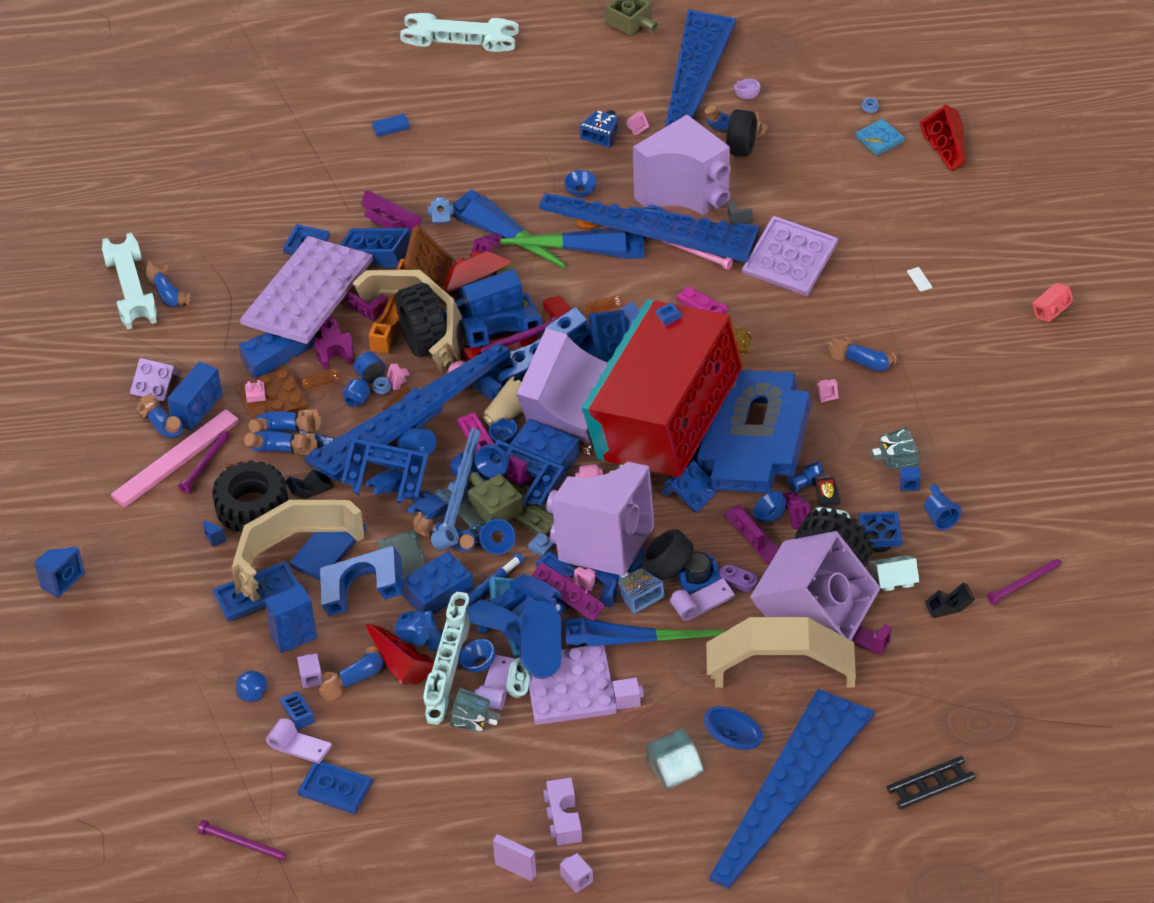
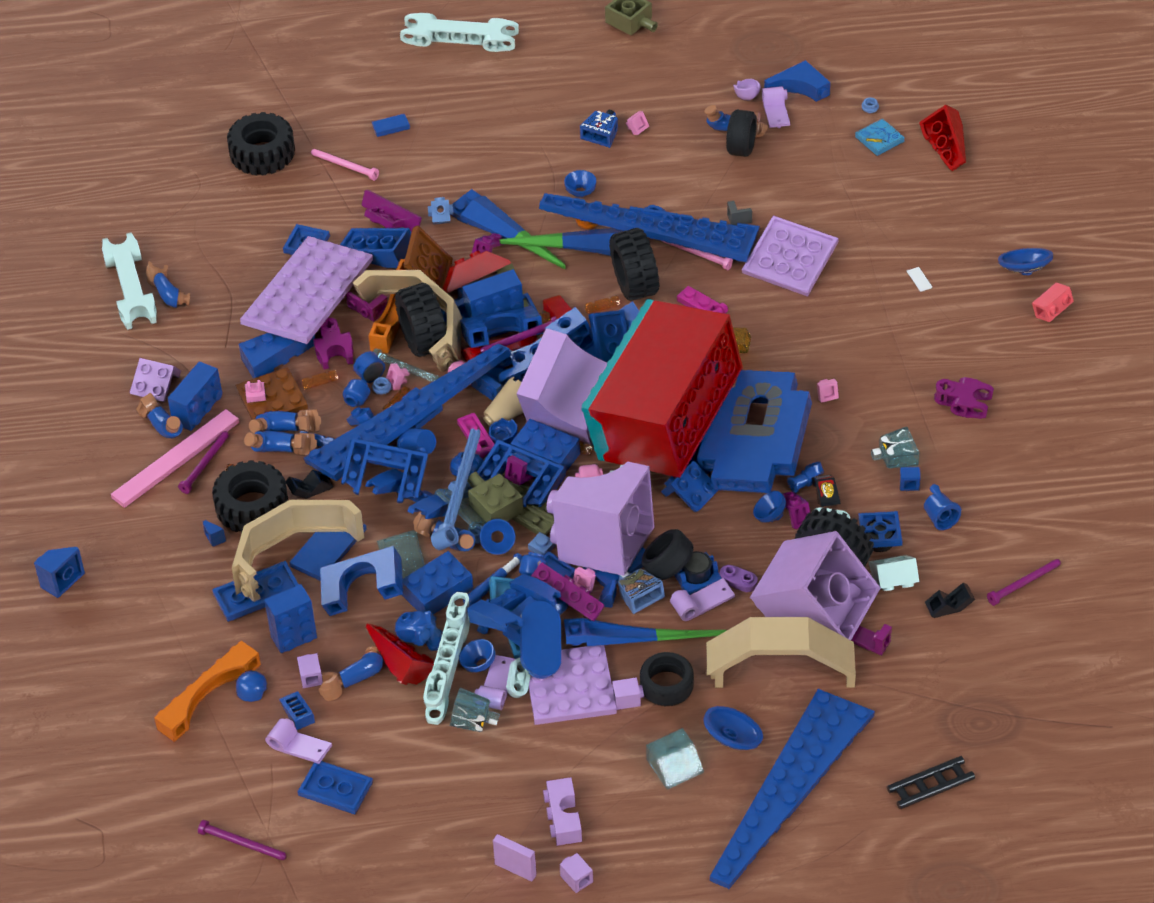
(176, 717): none -> orange arch
(258, 129): none -> black tyre
(359, 416): none -> blue plate
(372, 173): none -> bright pink bar
(411, 369): none -> clear light blue bar
(486, 464): blue piece -> none
(530, 563): none -> blue head
(634, 264): none -> black tyre
(667, 663): none -> black tyre
(668, 314): blue tile -> none
(682, 168): lavender brick -> none
(700, 53): blue wing -> none
(752, 533): magenta bracket -> none
(774, 106): none -> lavender door
(801, 79): none -> blue arch
(866, 357): blue piece -> none
(963, 396): none -> magenta piece
(1025, 260): none -> blue dish

